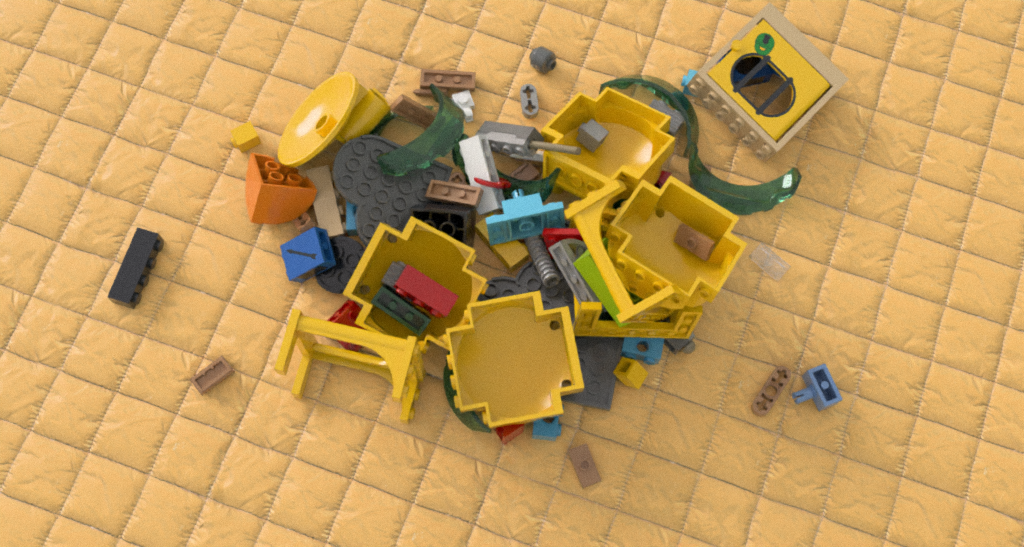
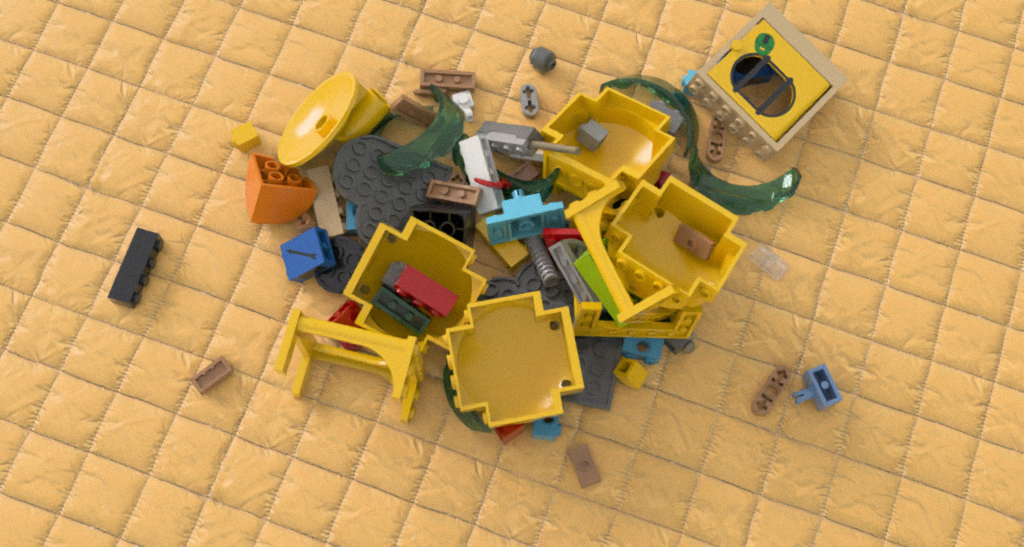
(711, 143): none -> medium nougat beam

